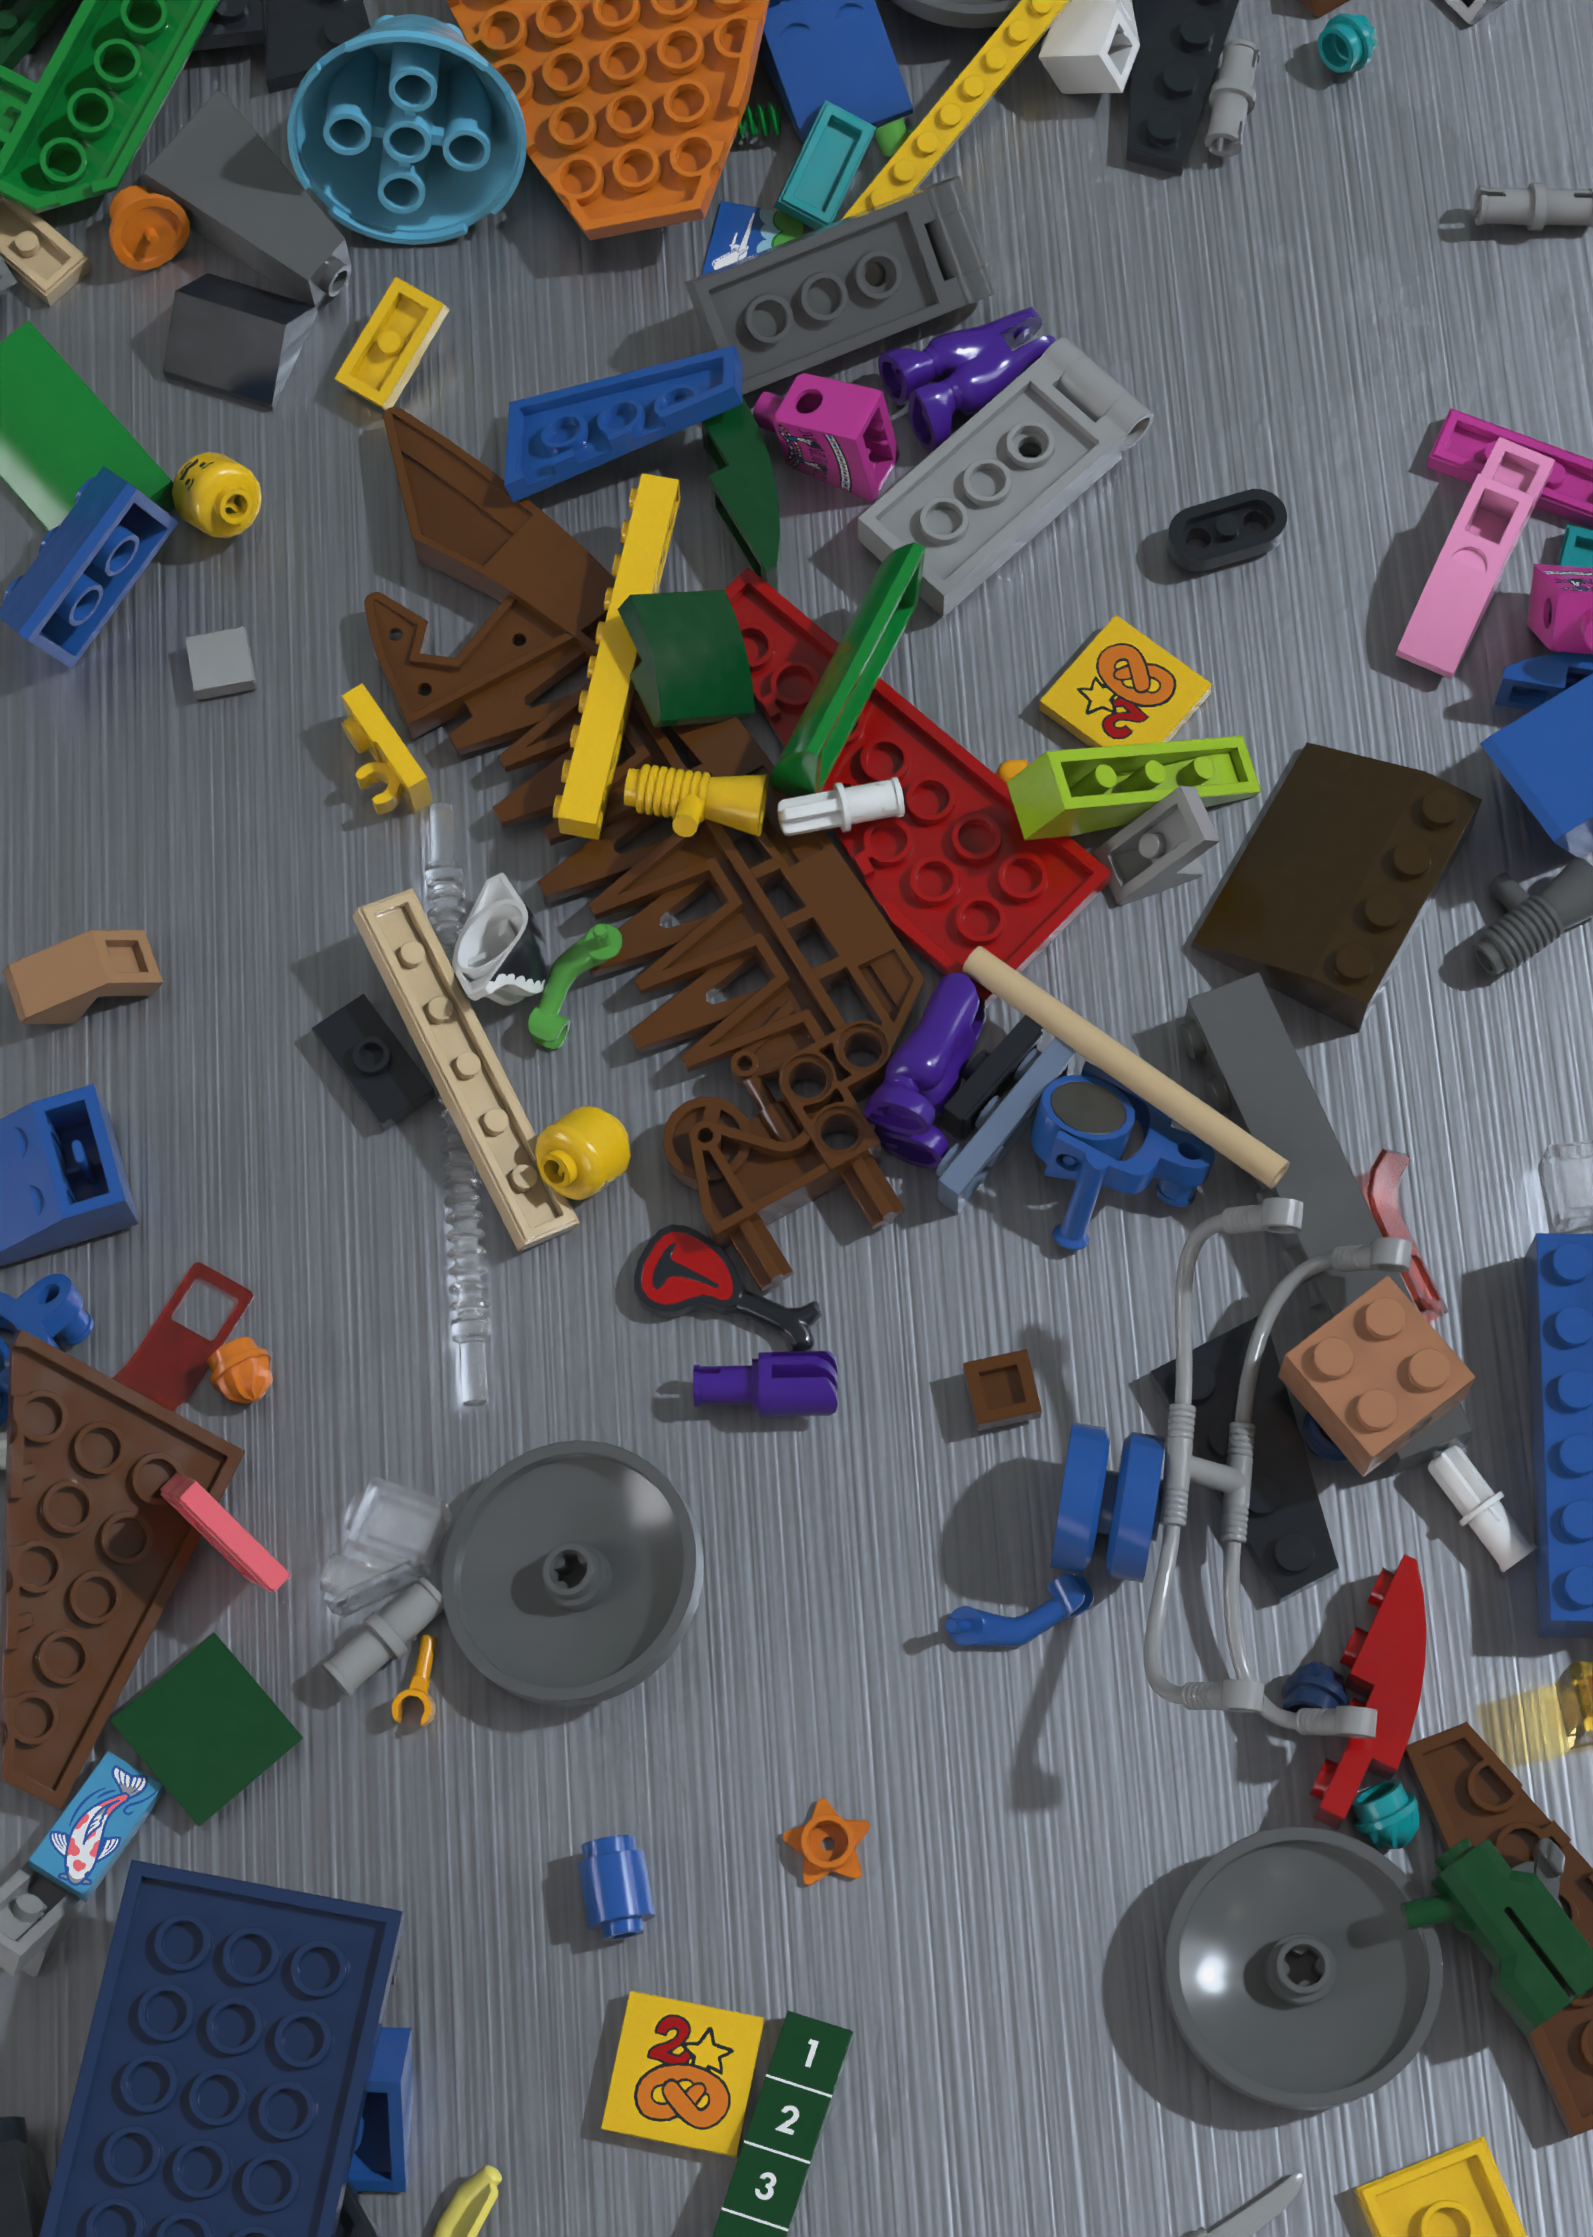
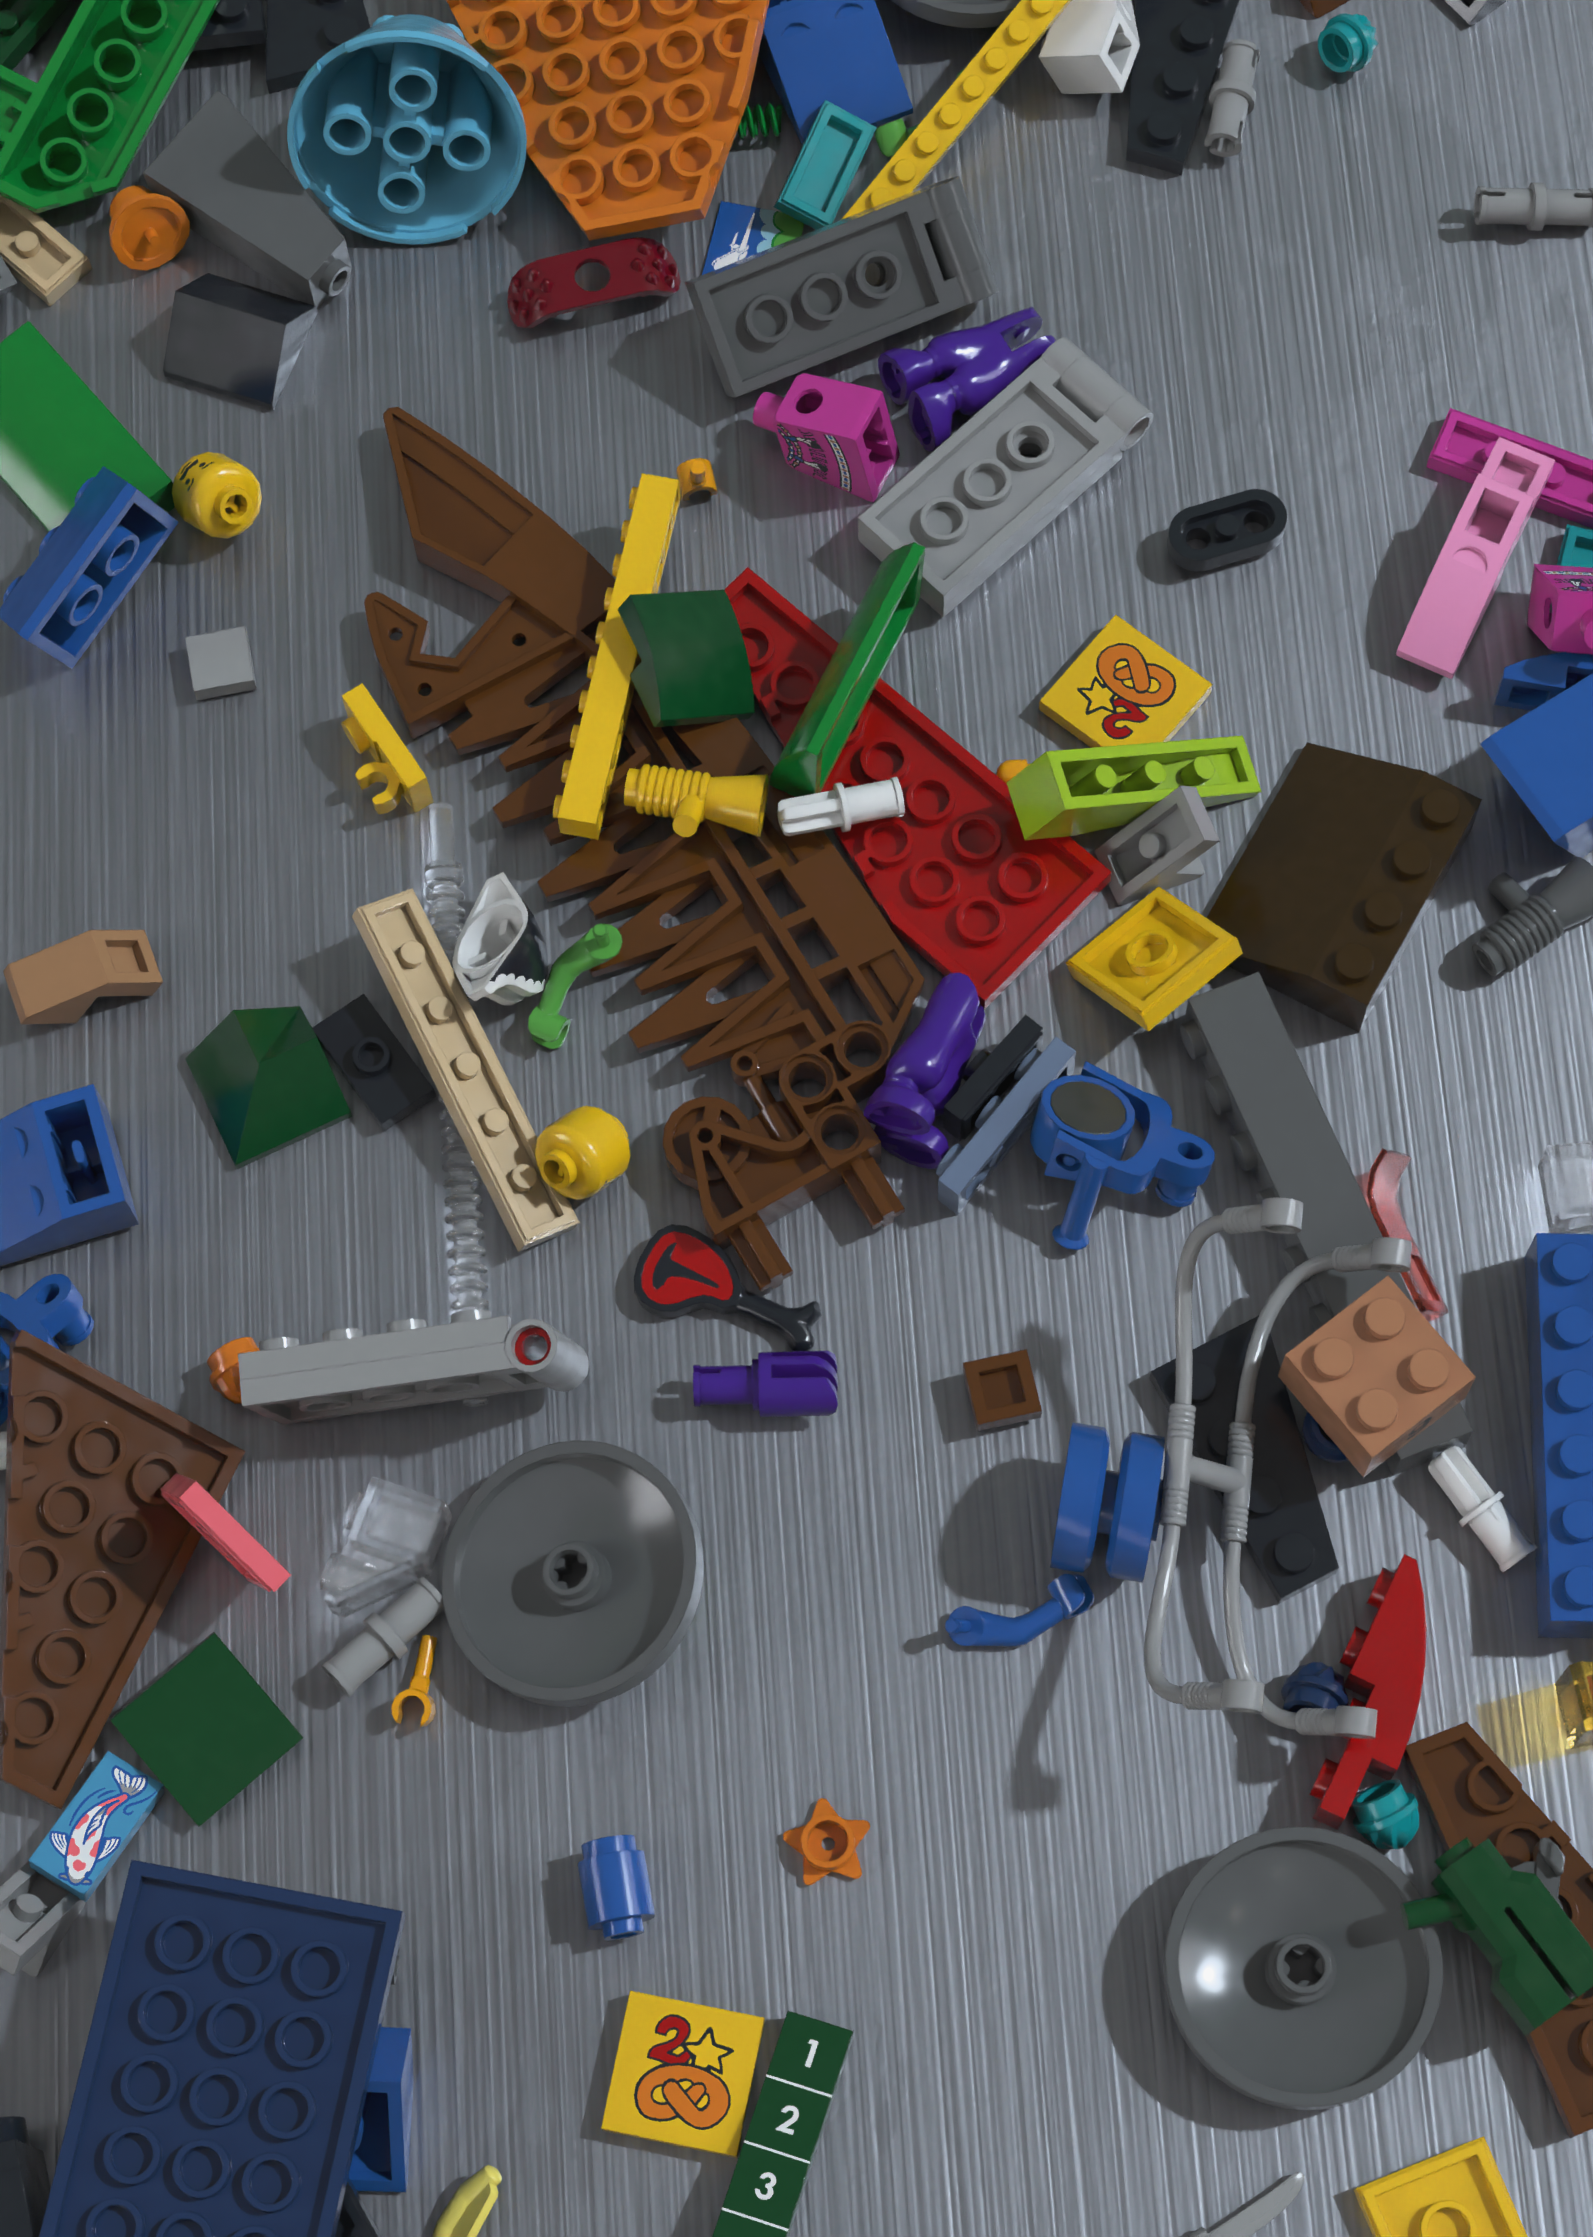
(174, 1357): clear red piece -> none
(266, 1081): none -> dark green slope
(392, 344): yellow plate -> none
(407, 1366): none -> light grey hinge
(550, 288): none -> dark red piece
(604, 419): blue wing -> none
(696, 476): none -> light orange hand
(745, 489): dark green slope -> none
(1126, 1067): tan piece -> none
(1154, 958): none -> yellow tile

